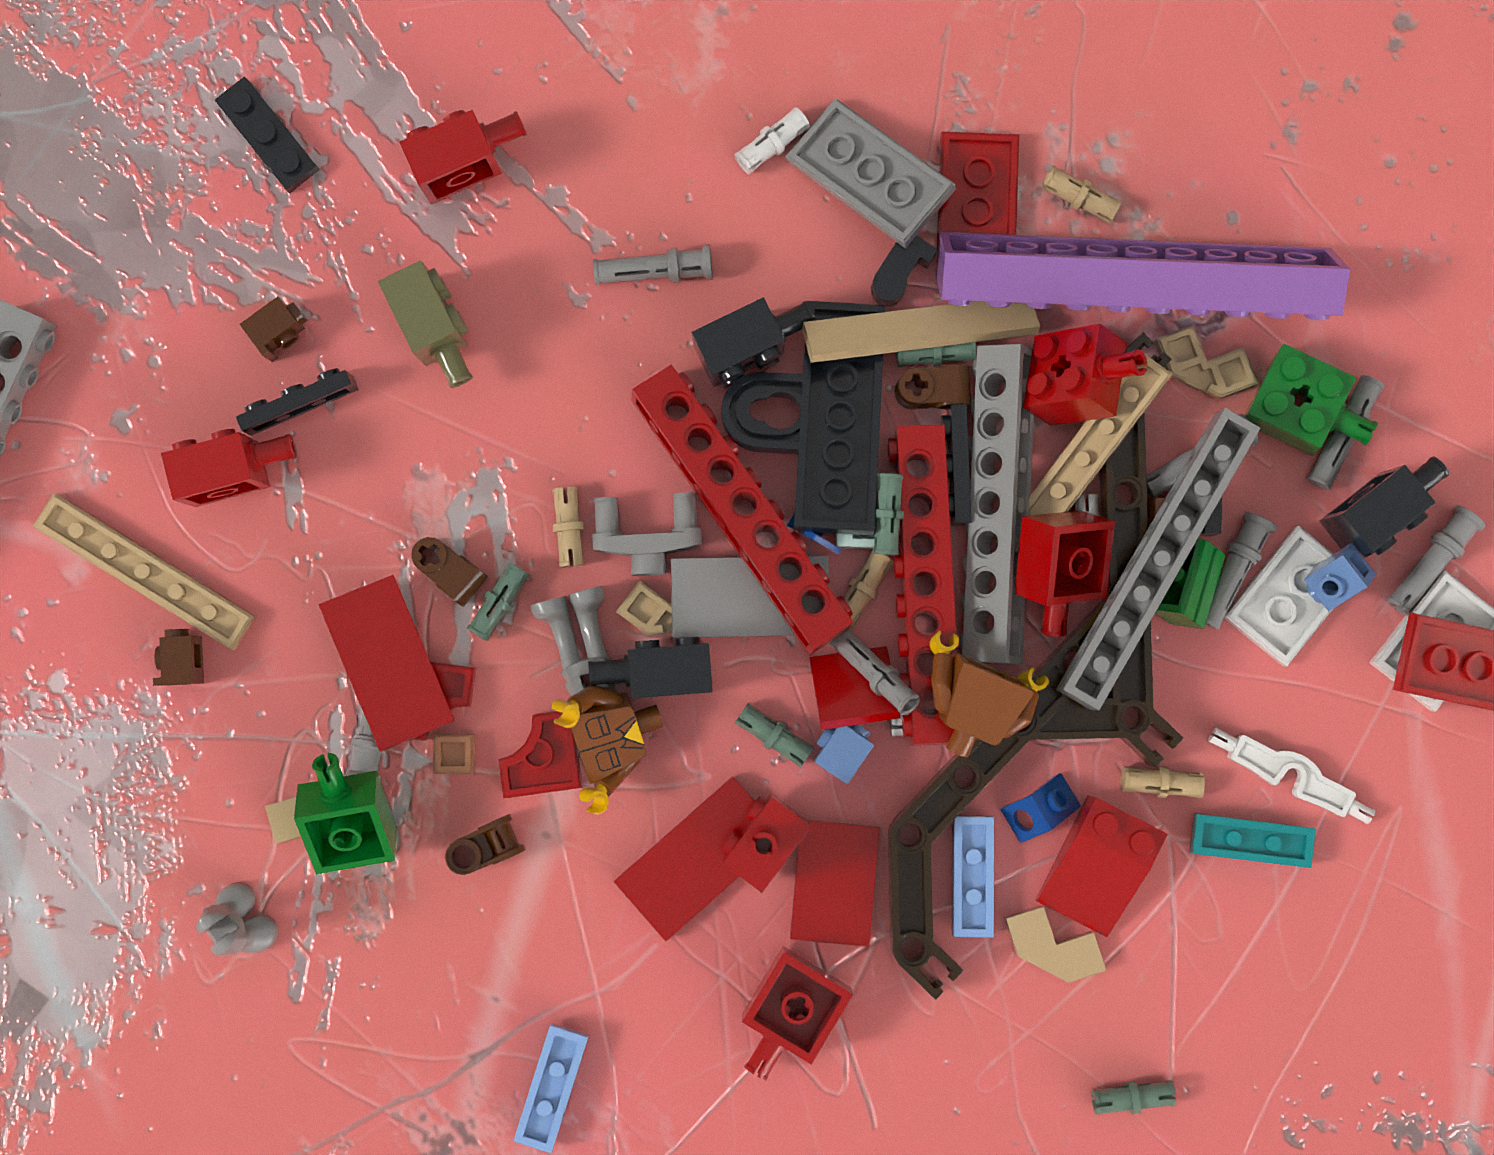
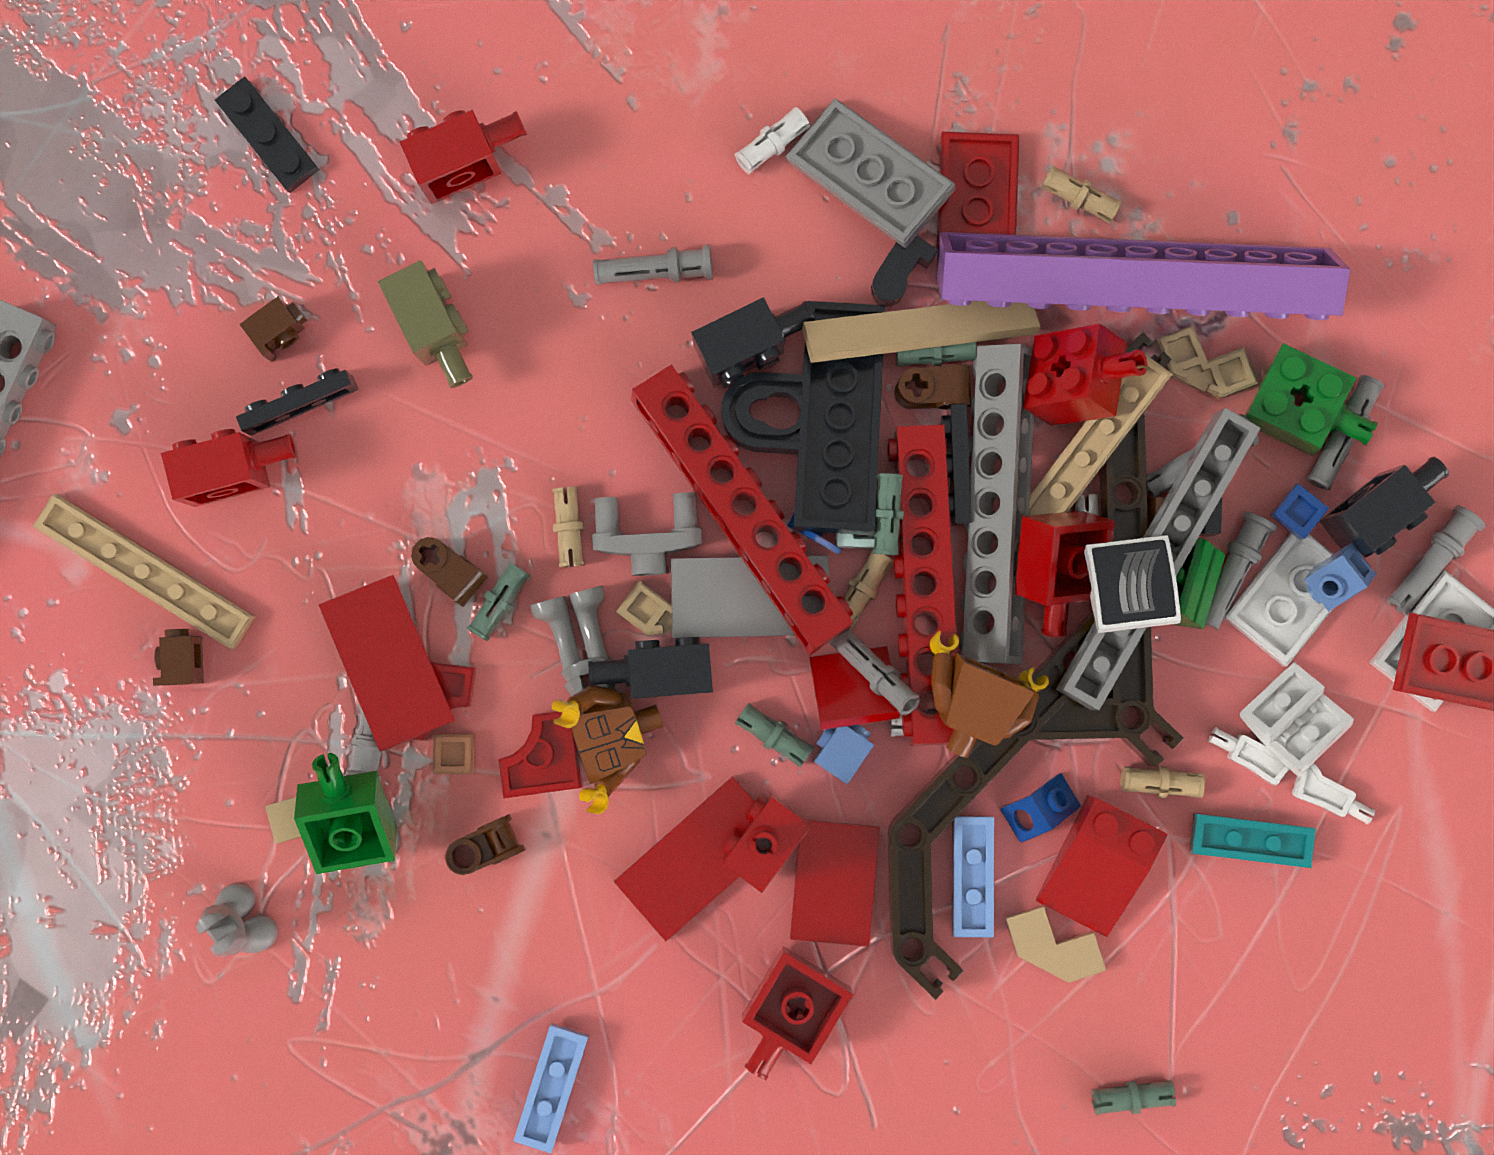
(1133, 584): none -> slope
(1296, 719): none -> white slope
(1299, 511): none -> blue tile

